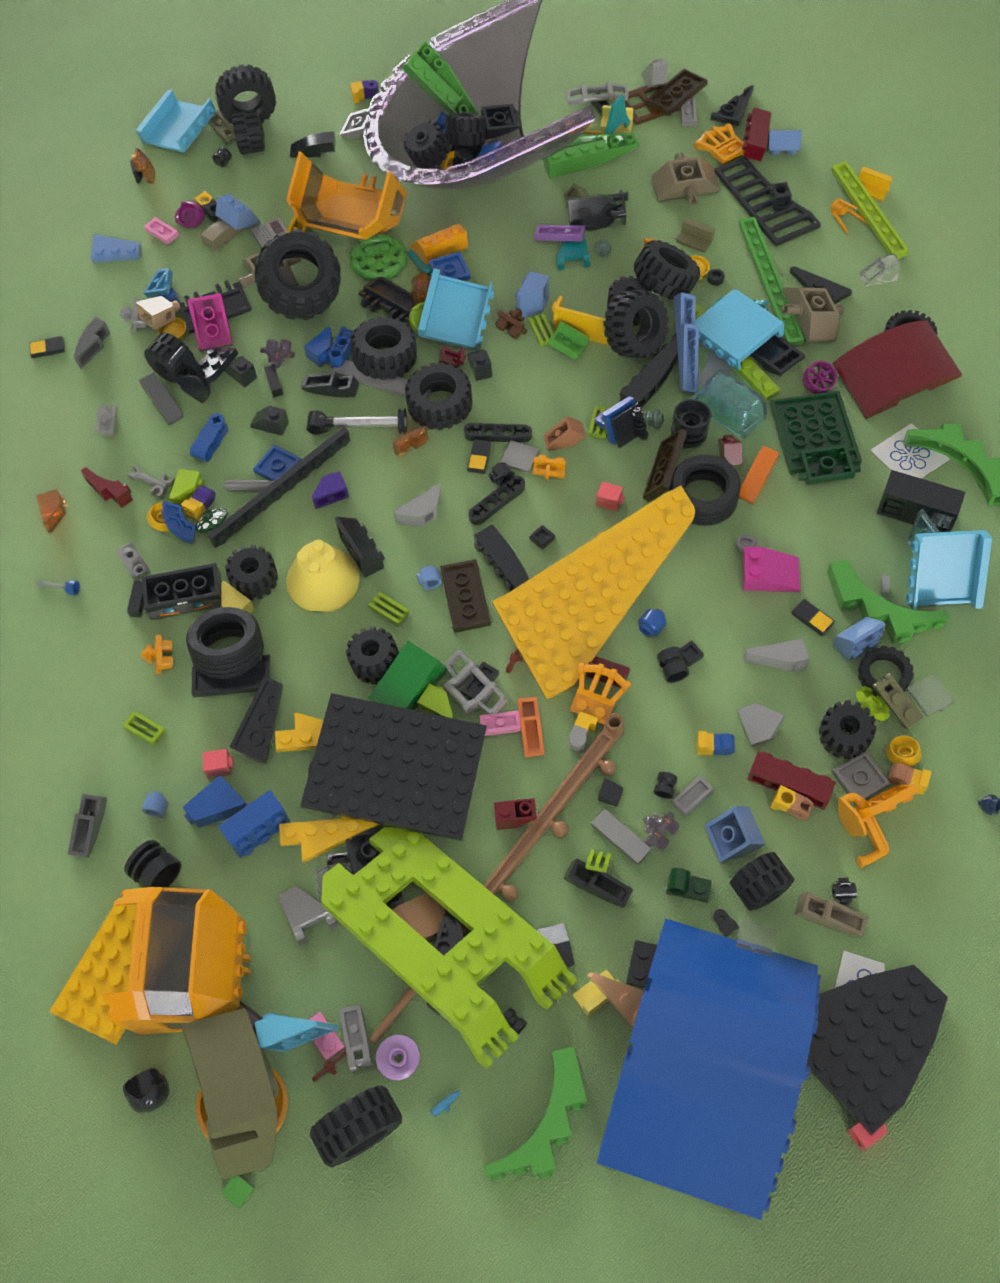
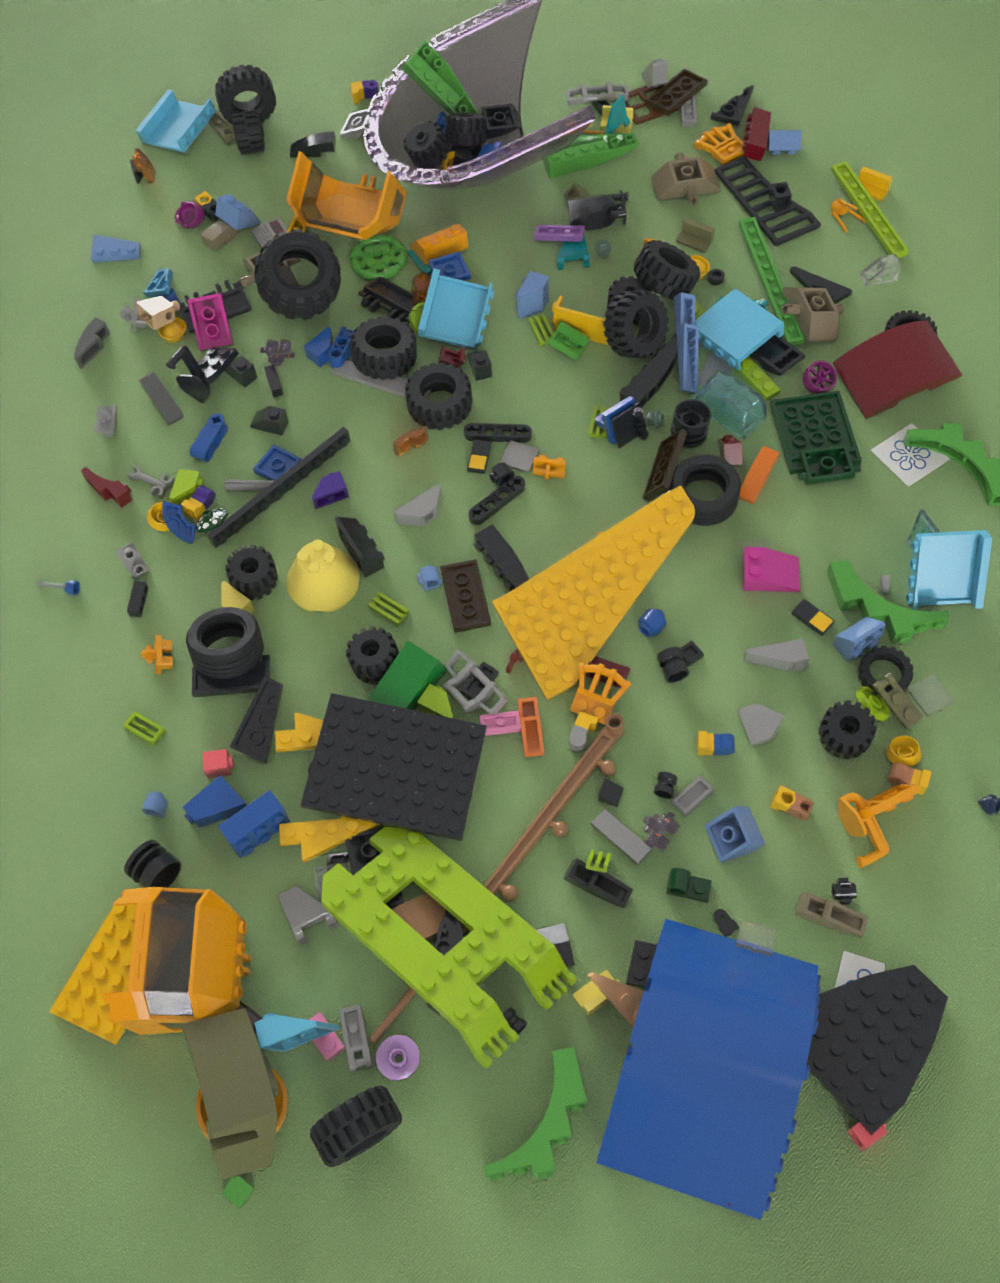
(47, 347): black tile -> none
(51, 508): clear orange slope -> none
(87, 825): dark grey slope -> none
(146, 1091): black piece -> none
(160, 353): black wheel -> none
(161, 230): bright pink plate -> none
(182, 591): black brick -> none
(222, 156): black wheel -> none
(318, 422): piece -> none
(329, 1067): clear red piece -> none
(331, 384): black slope -> none
(445, 1103): dark azure helmet -> none
(513, 321): reddish brown hips -> none
(514, 813): dark red slope -> none
(542, 537): black tile -> none
(564, 434): nougat slope -> none
(610, 496): coral brick -> none
(745, 541): light grey tile -> none
(761, 881): black wheel -> none
(775, 772): dark red brick -> none
(861, 776): light grey tile -> none
(908, 495): black piece -> none

